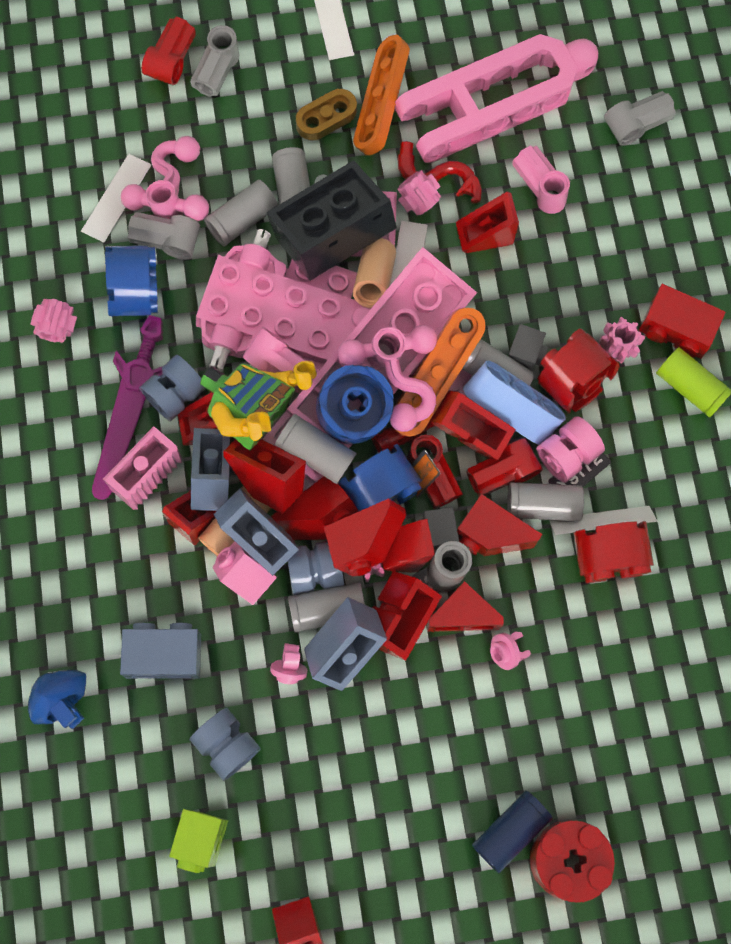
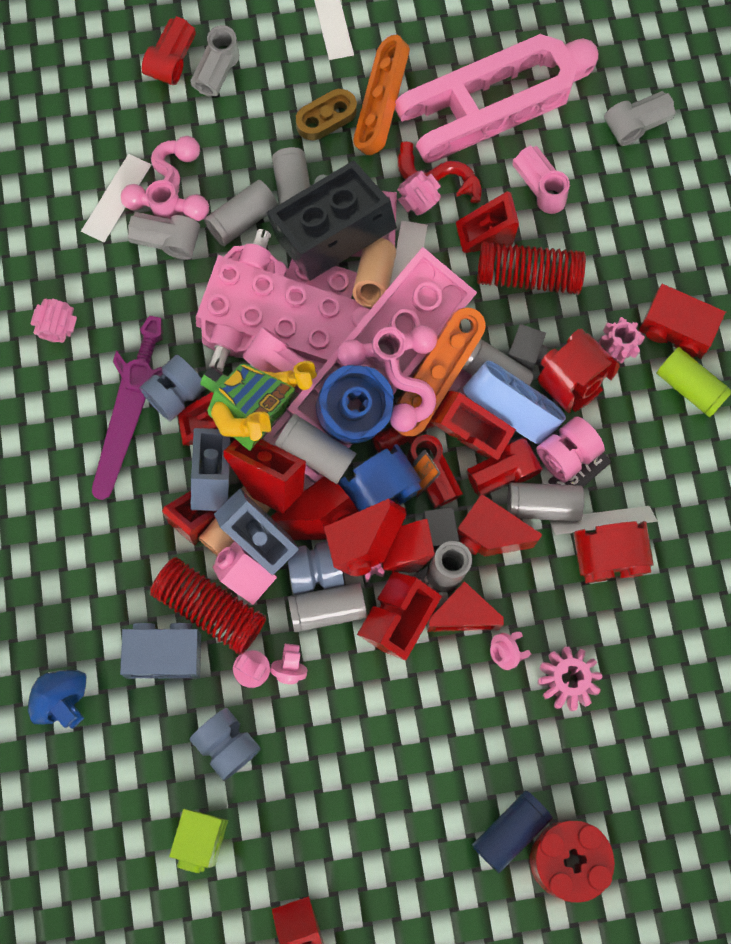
(131, 280): blue brick -> none
(143, 468): bright pink brick -> none
(246, 623): none -> red piece
(251, 669): none -> bright pink plate
(345, 644): sand blue brick -> none
(575, 275): none -> red piece
(579, 690): none -> bright pink gear

